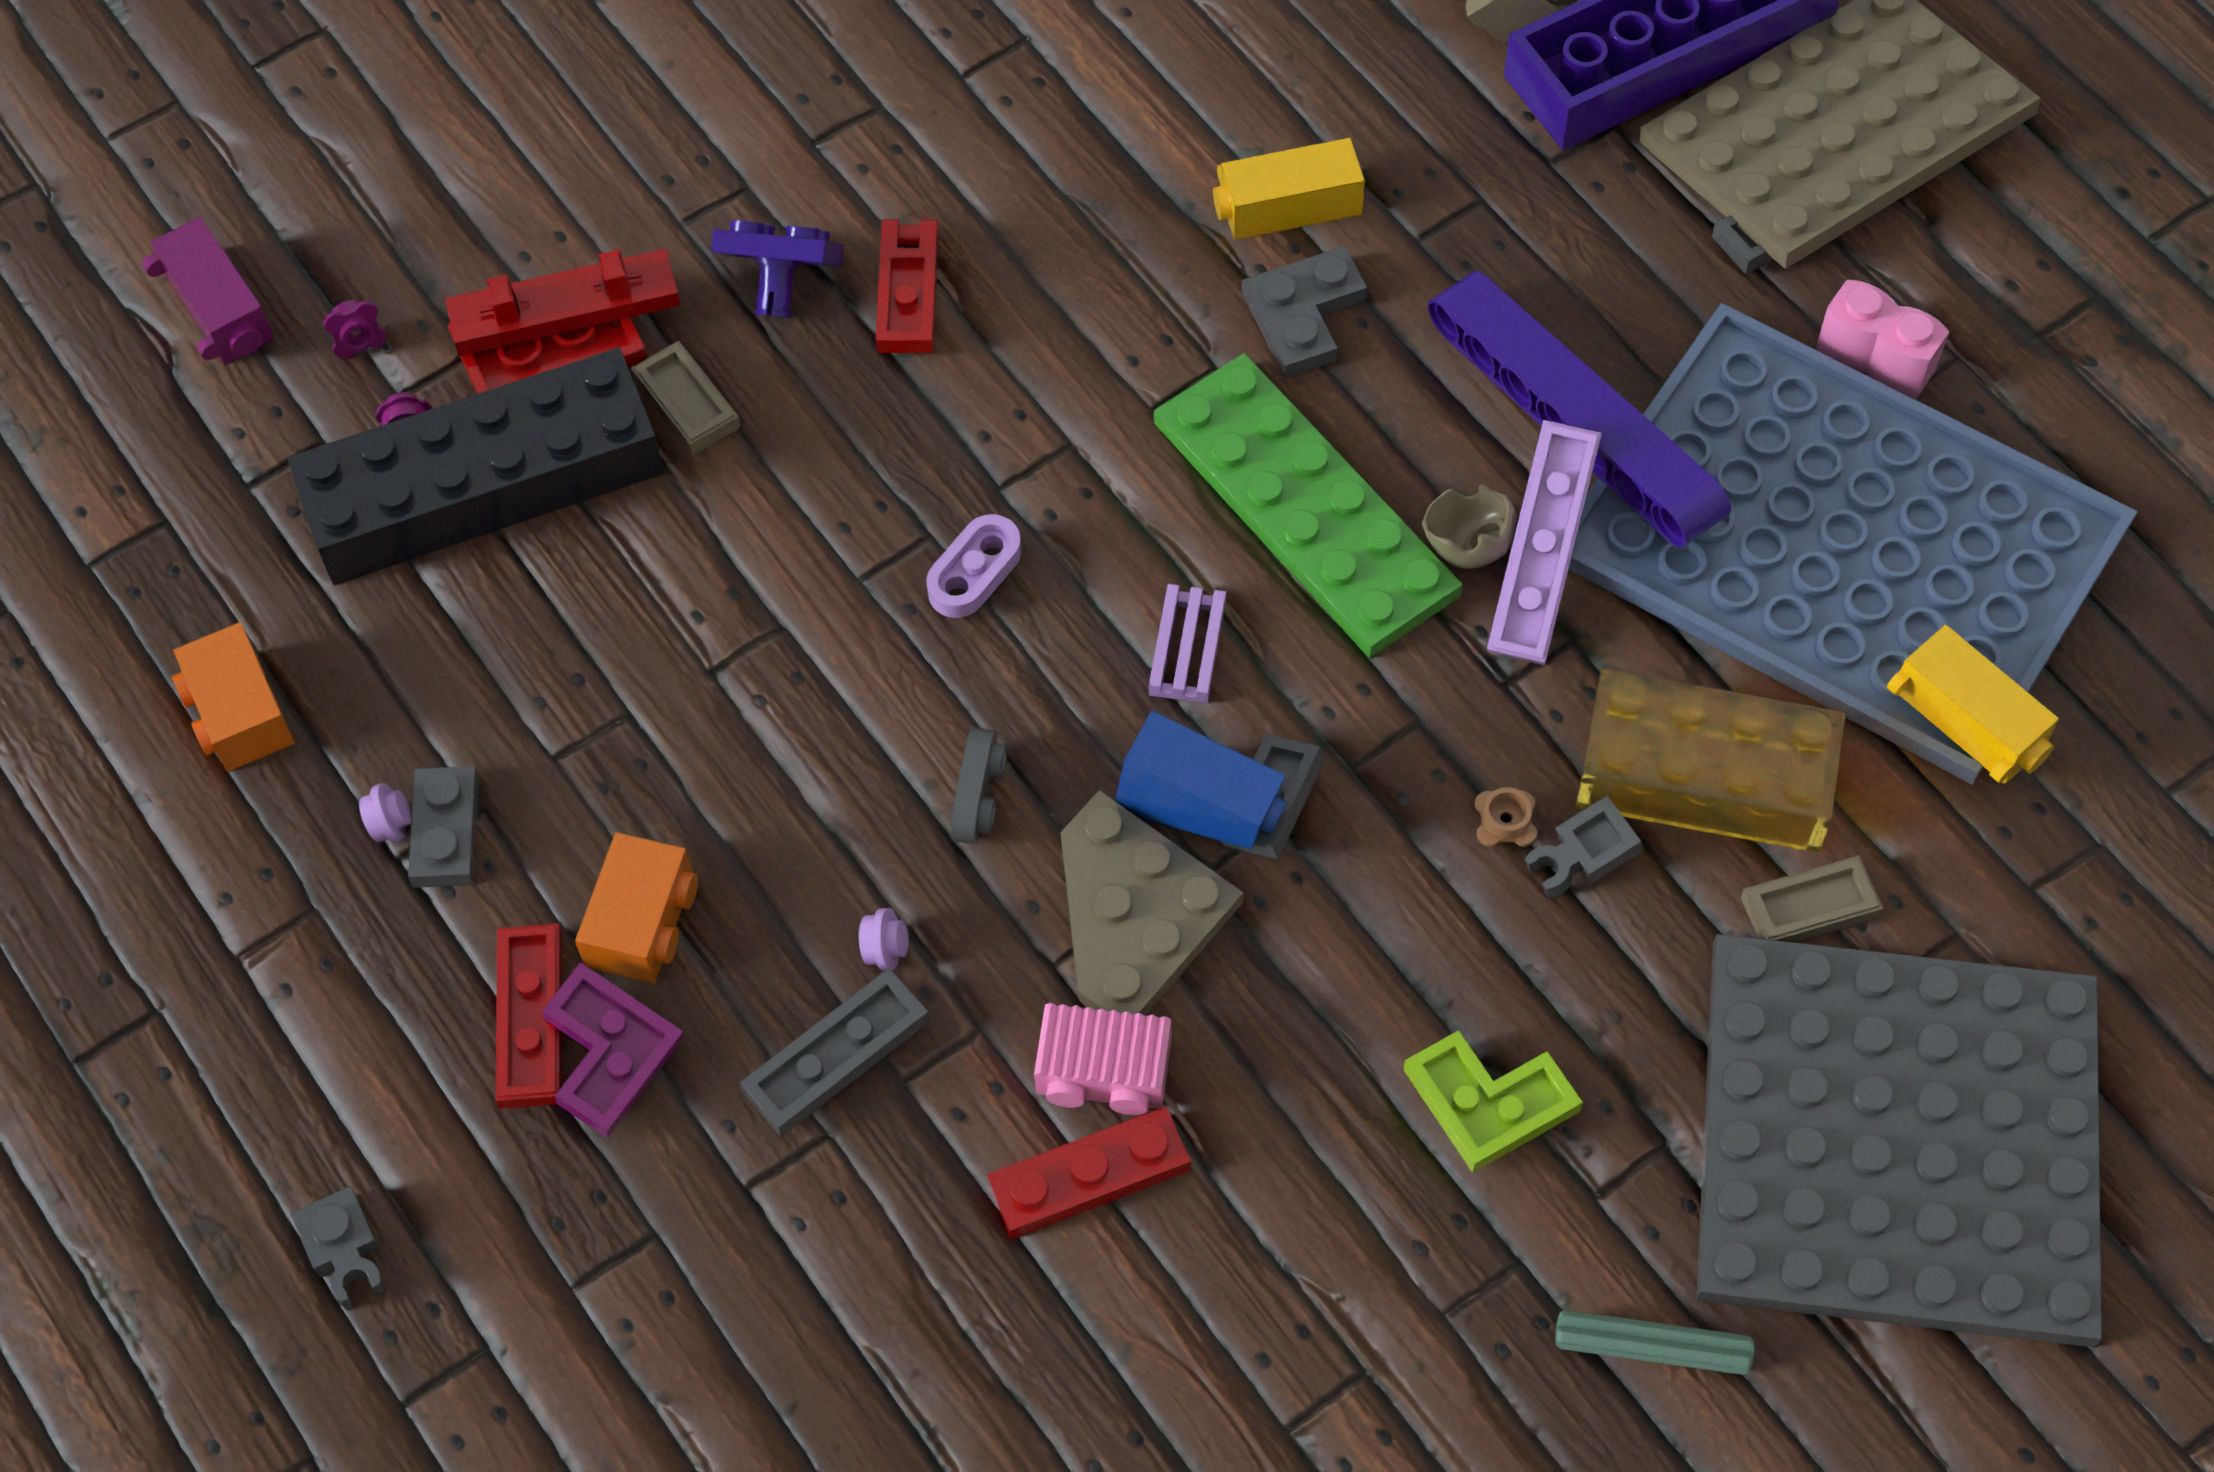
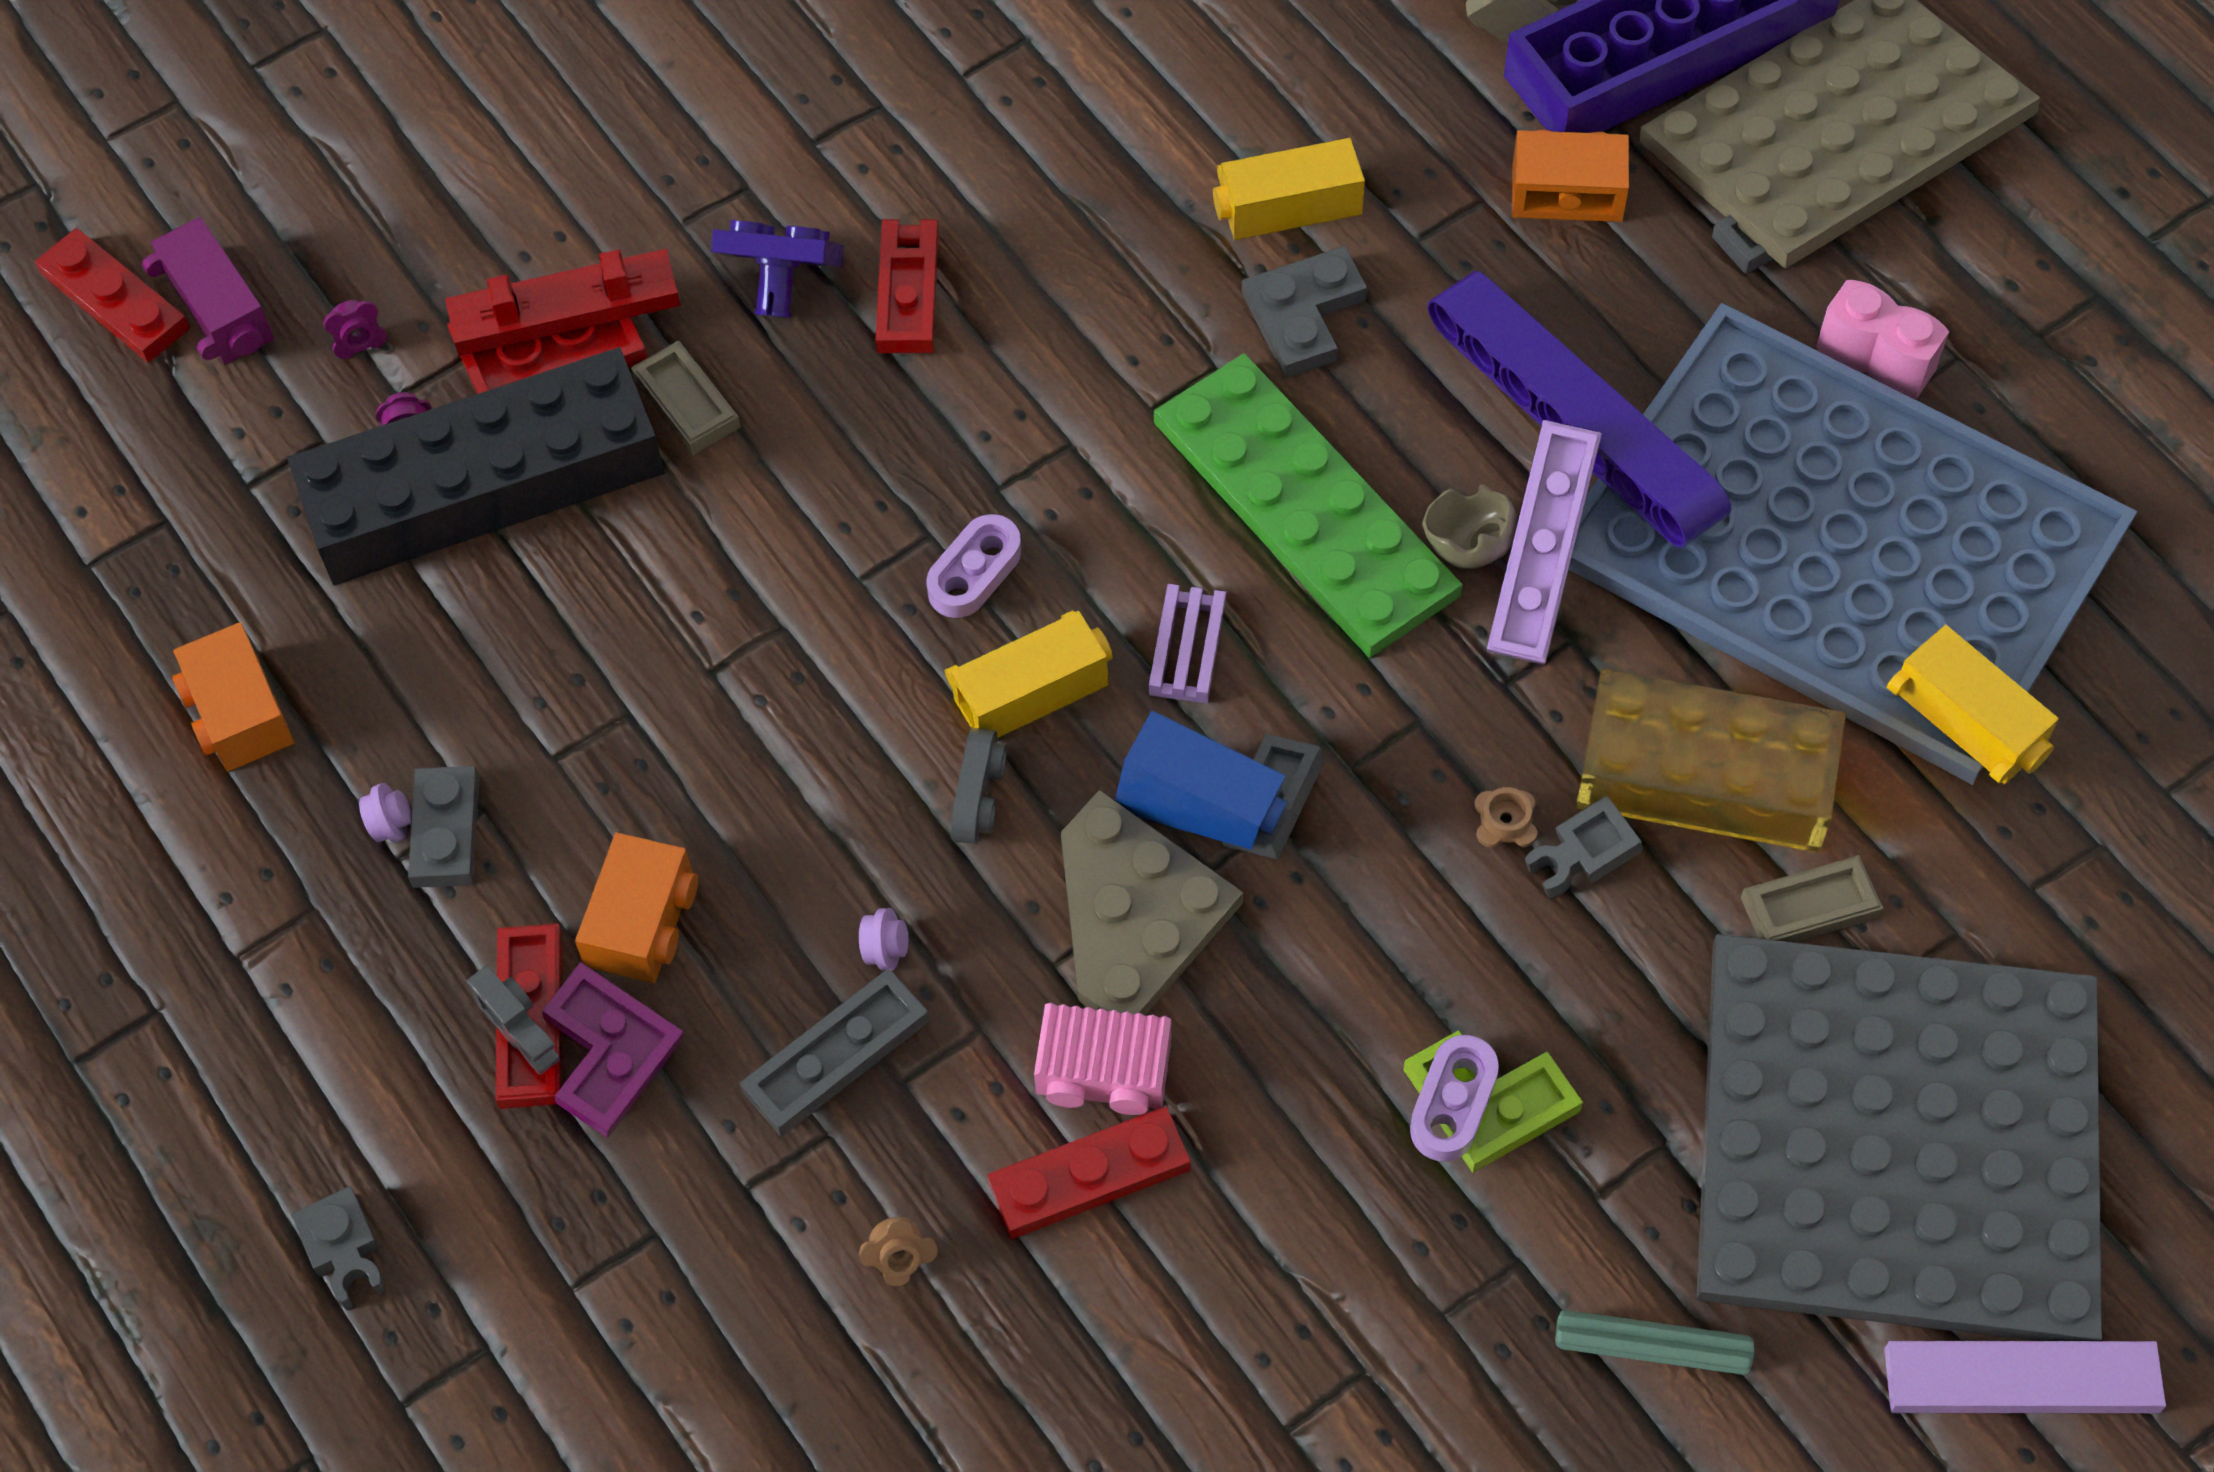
(112, 295): none -> red plate
(507, 1009): none -> dark grey plate
(893, 1236): none -> medium nougat plate
(1032, 675): none -> yellow brick
(1453, 1101): none -> lavender plate
(1570, 175): none -> orange brick
(2024, 1377): none -> lavender tile

